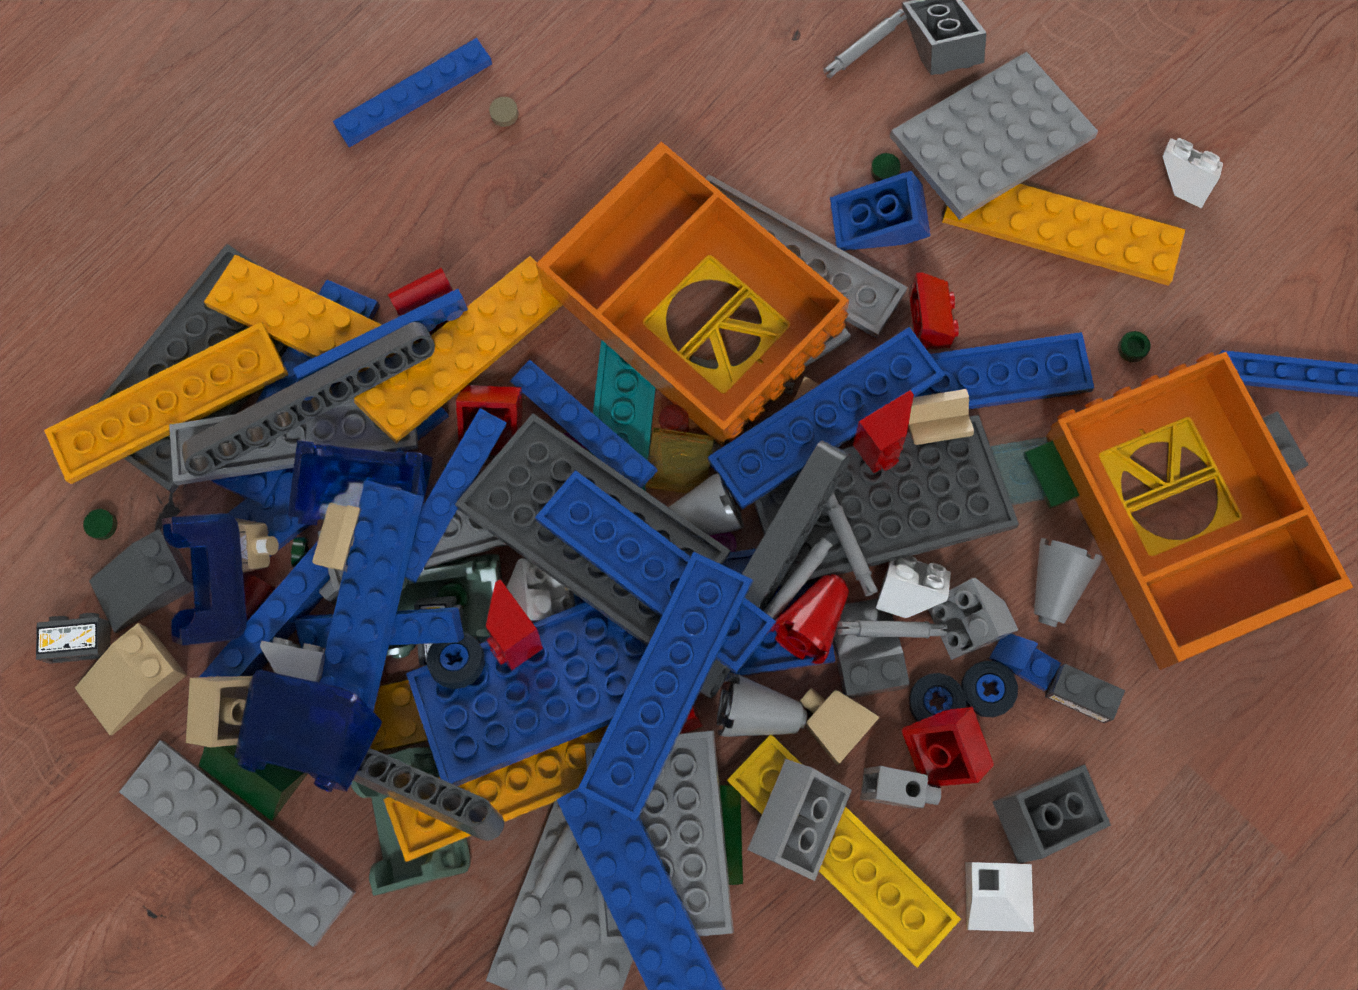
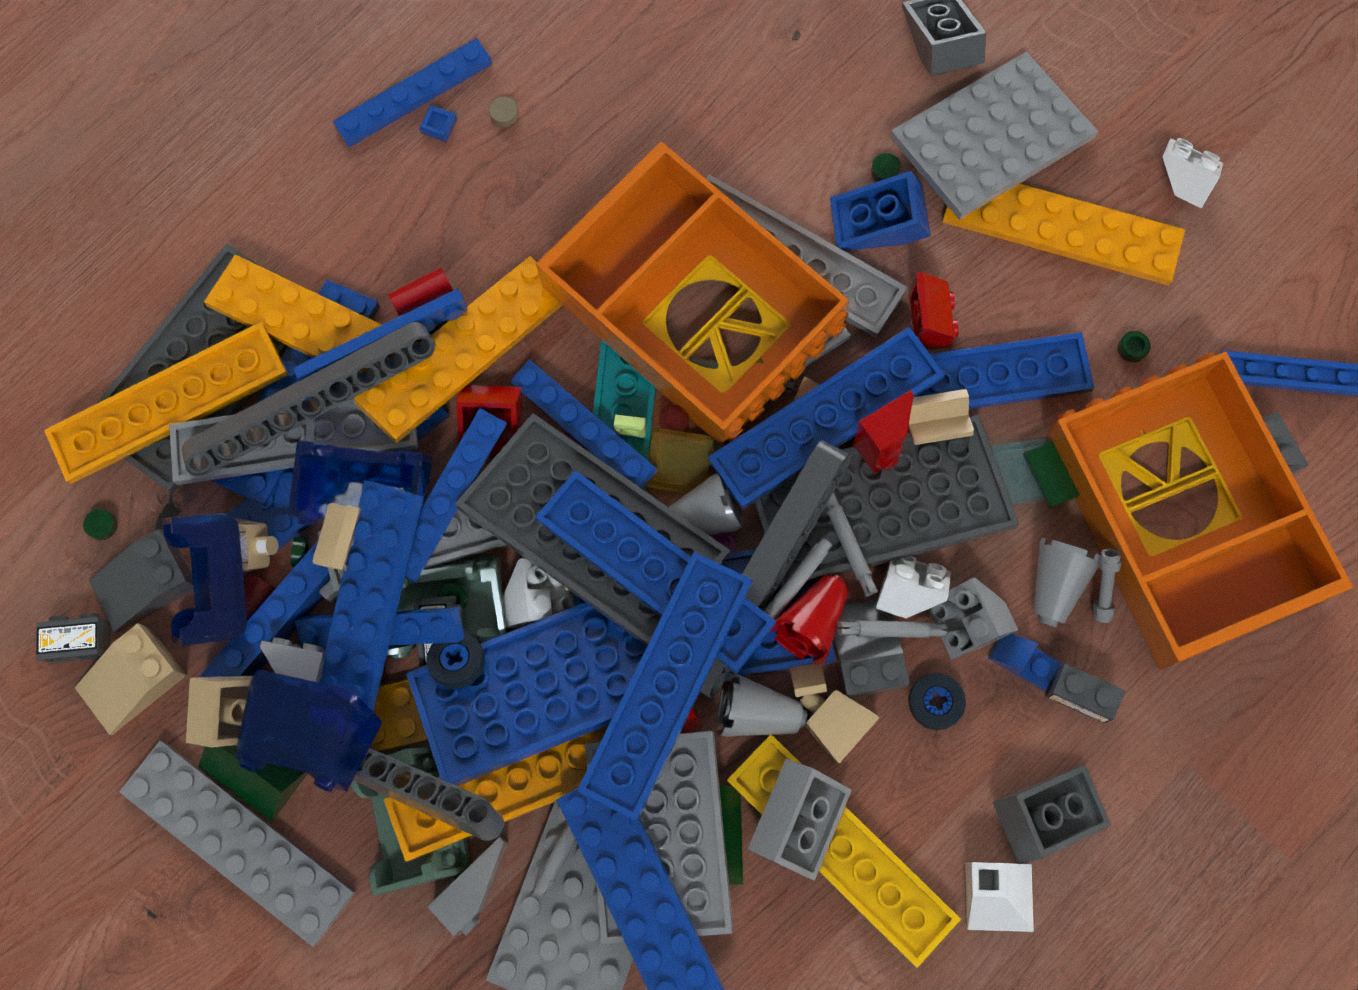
(438, 123): none -> blue tile
(467, 896): none -> light grey slope
(511, 631): red slope -> none
(630, 426): none -> yellowish green tile
(808, 679): none -> tan tile
(864, 43): light grey piece -> none
(889, 787): light grey torso -> none
(949, 747): red slope -> none
(988, 672): black bush -> none
(1109, 564): none -> light grey bar

